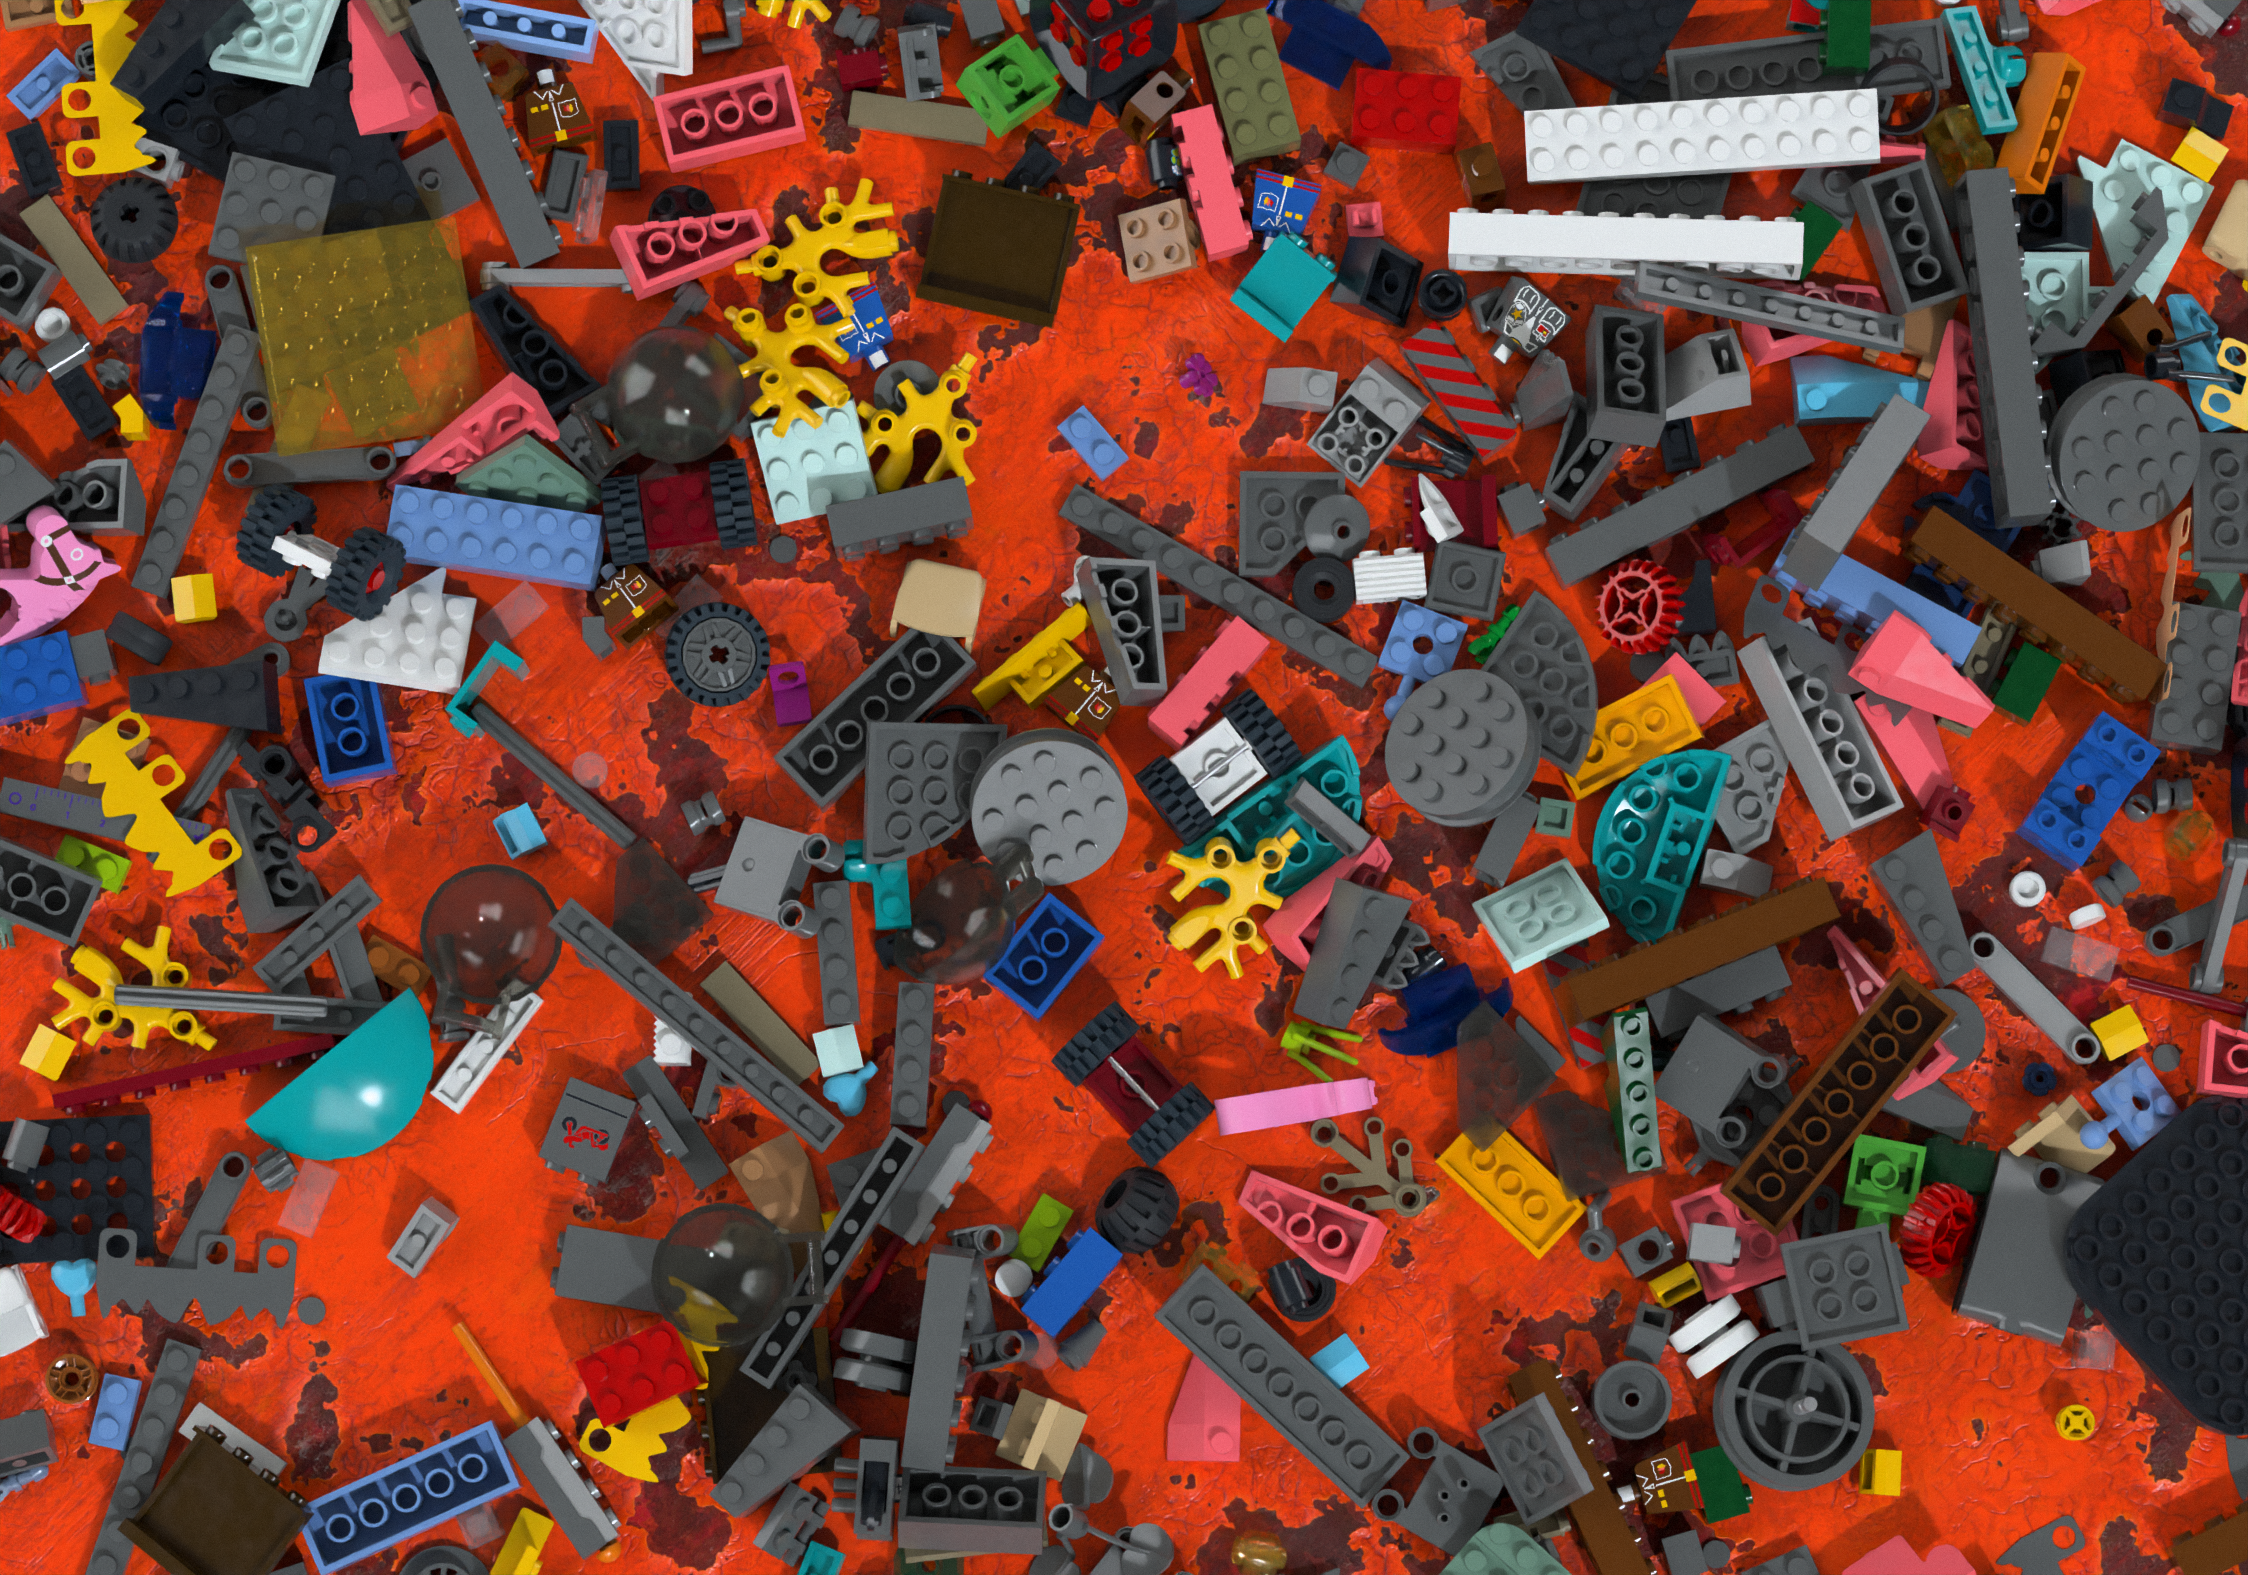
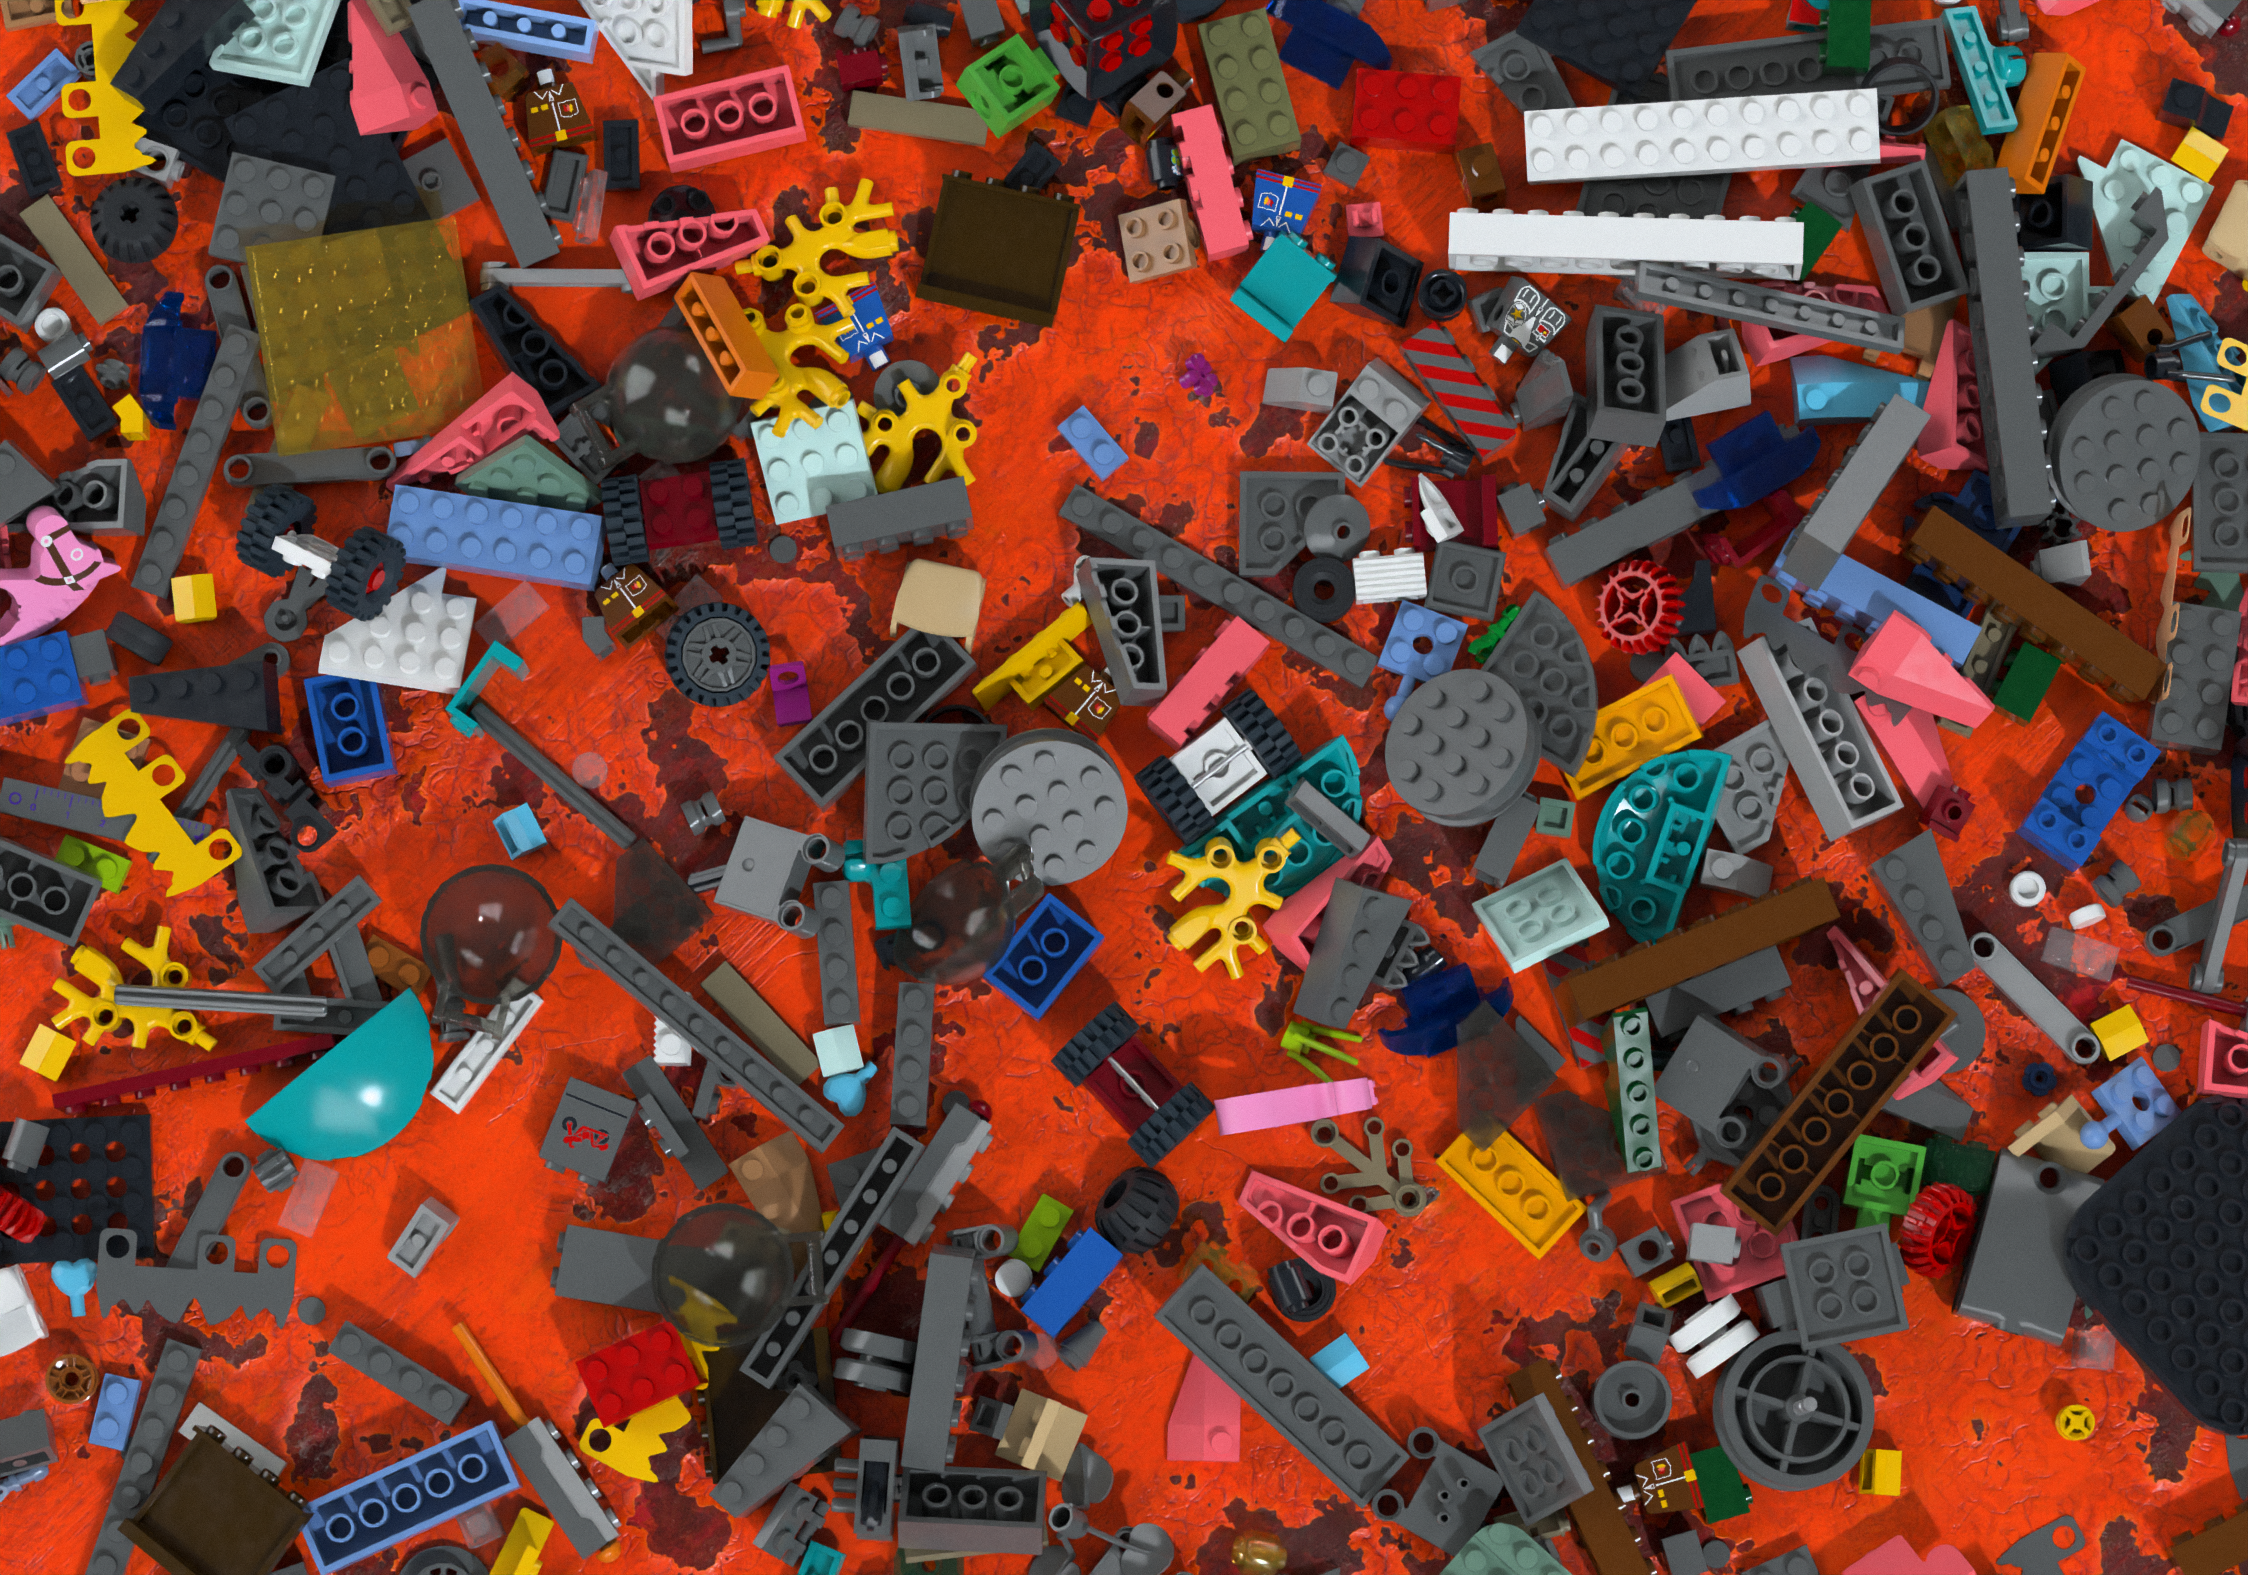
(399, 1373): none -> dark grey brick
(726, 336): none -> orange brick
(1755, 462): none -> clear blue plate

